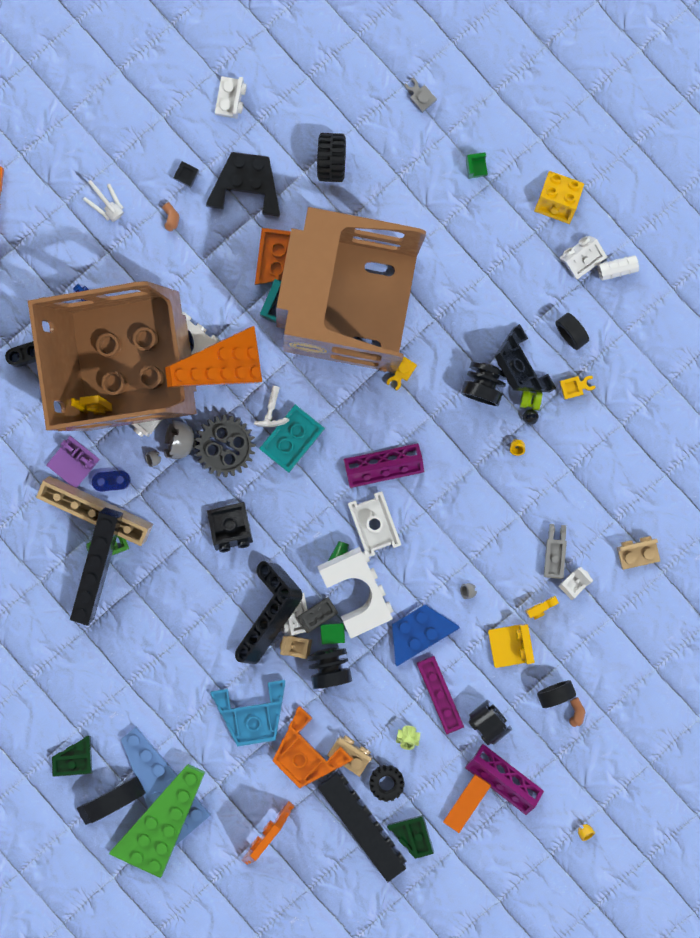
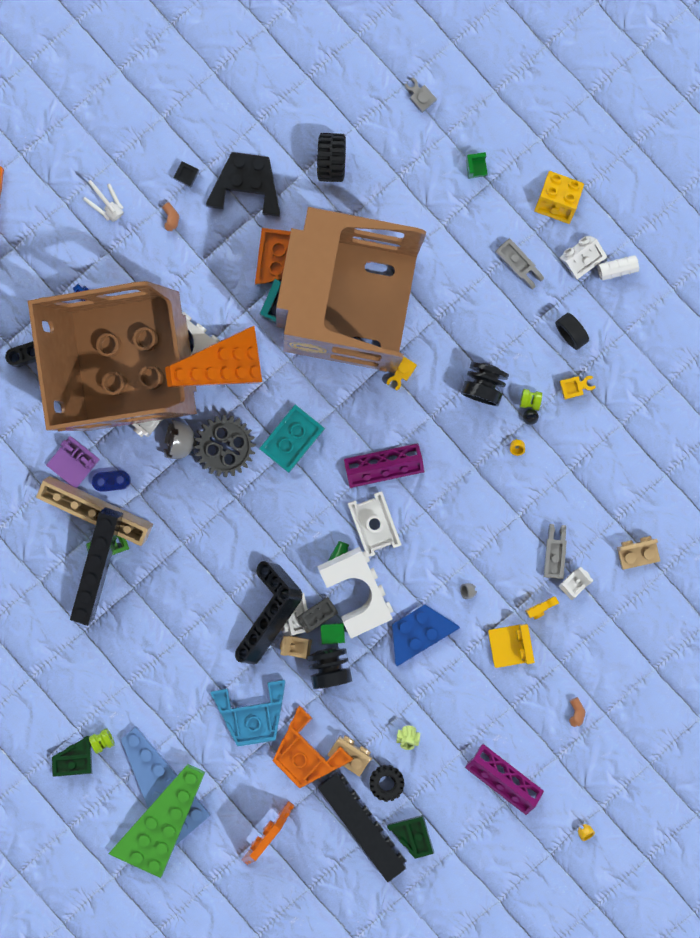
(92, 403): yellow plate -> none
(101, 741): none -> lime wheel
(111, 801): black arch -> none
(152, 458): light grey hinge -> none
(229, 97): white bracket -> none
(230, 527): black plate -> none
(271, 406): white piece -> none
(440, 695): magenta tile -> none
(467, 803): orange tile -> none
(489, 723): black brick -> none
(517, 367): black wing -> none
(518, 262): none -> light grey hinge
(556, 694): black tyre -> none

